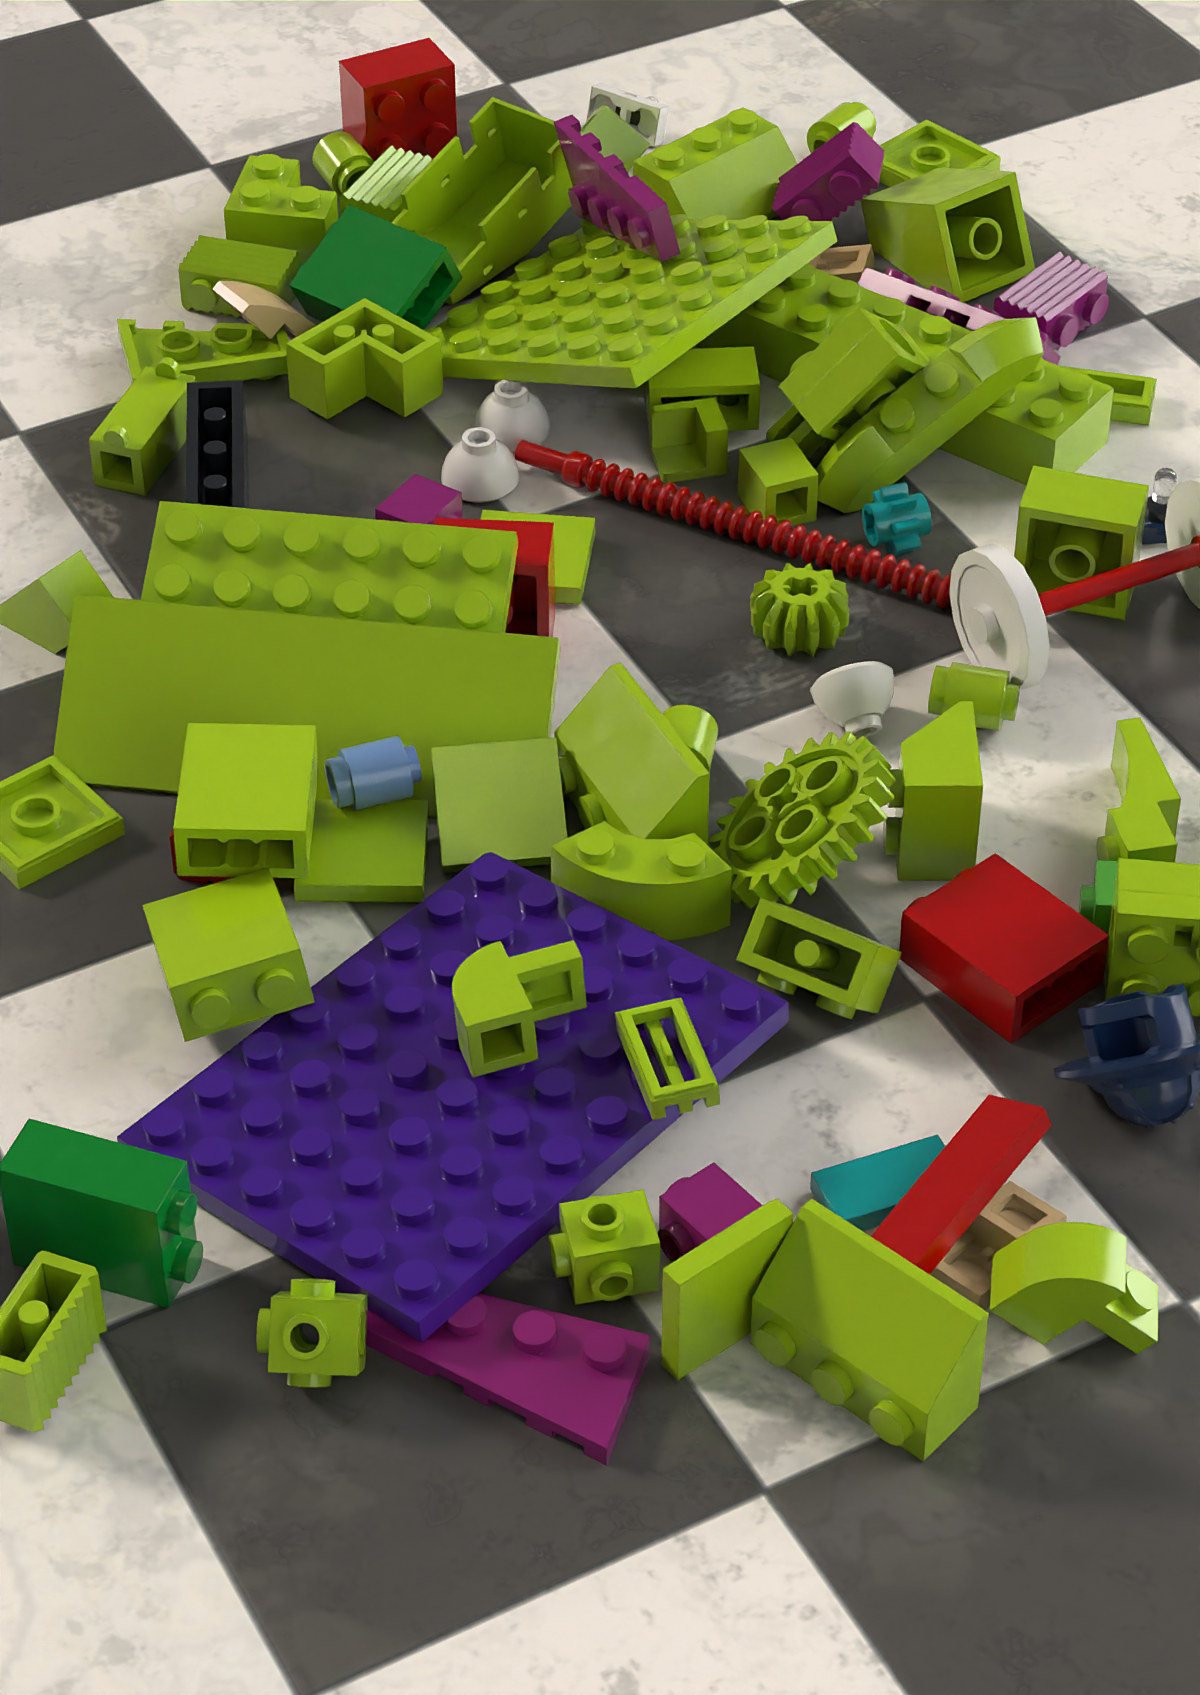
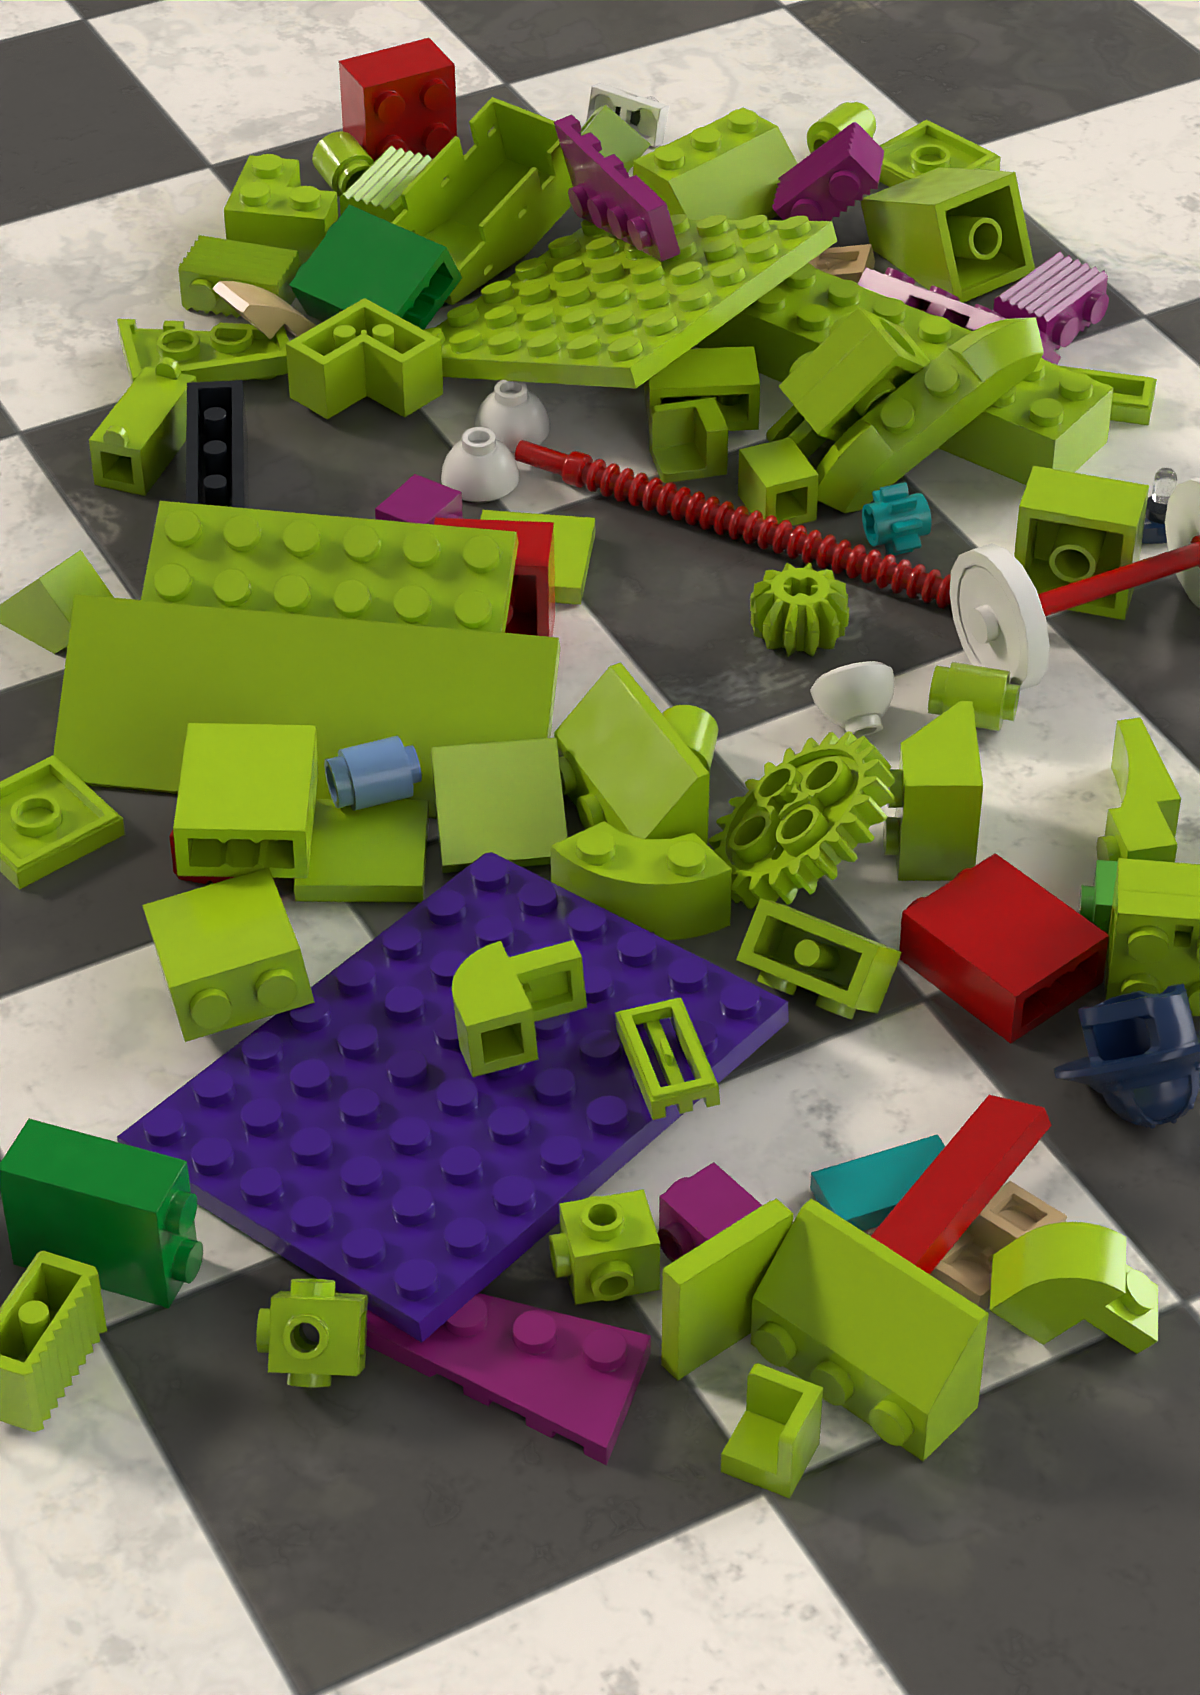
(775, 1431): none -> lime panel

